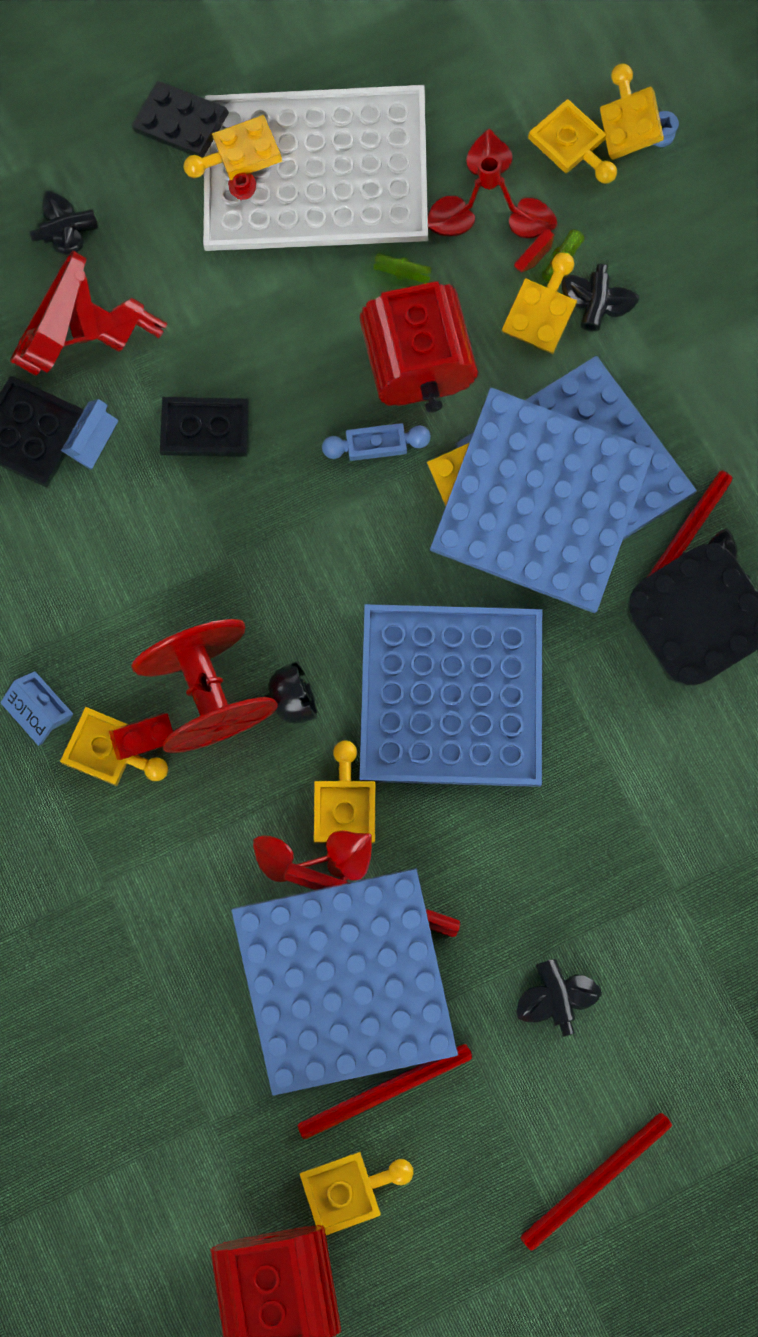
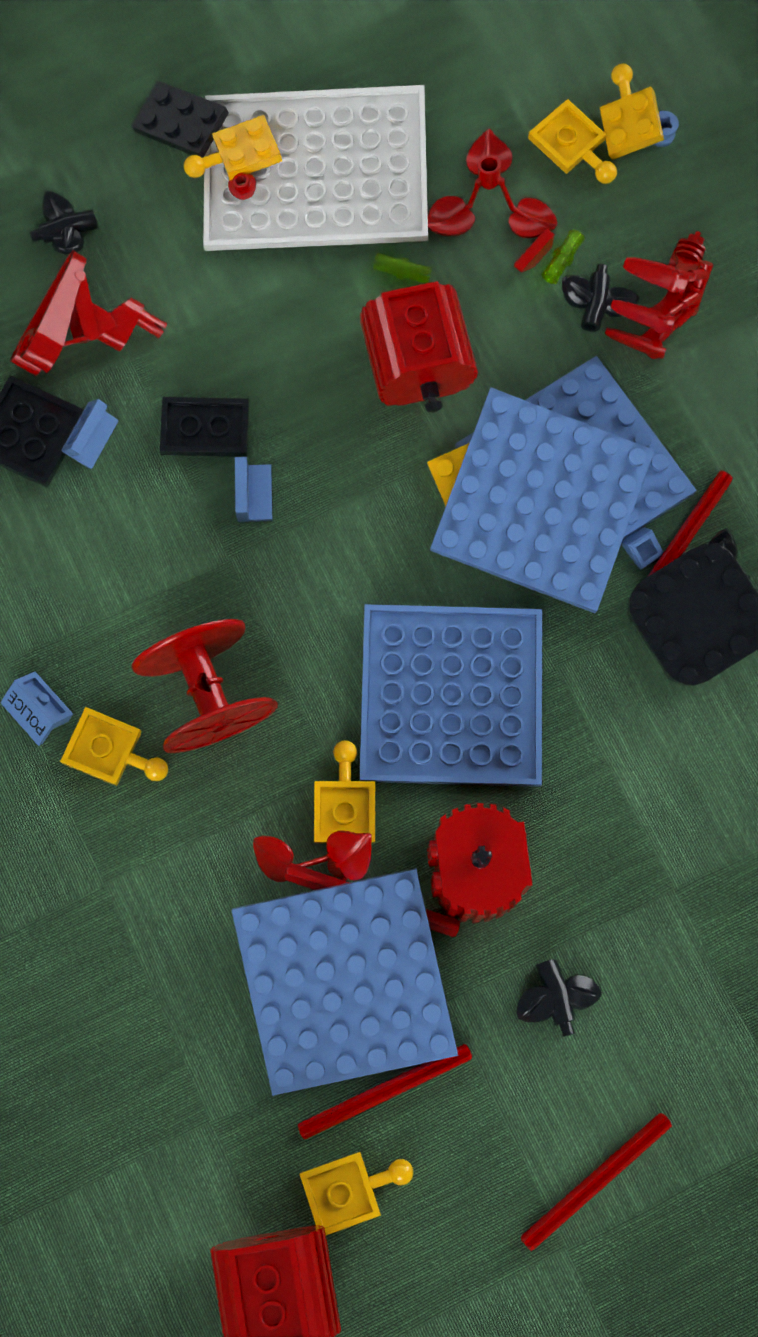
(140, 736): red plate -> none
(253, 491): none -> medium blue panel
(292, 694): black cylinder -> none
(376, 442): medium blue plate -> none
(479, 863): none -> red piece
(541, 311): yellow plate -> none
(642, 547): none -> medium blue slope
(685, 282): none -> red piece

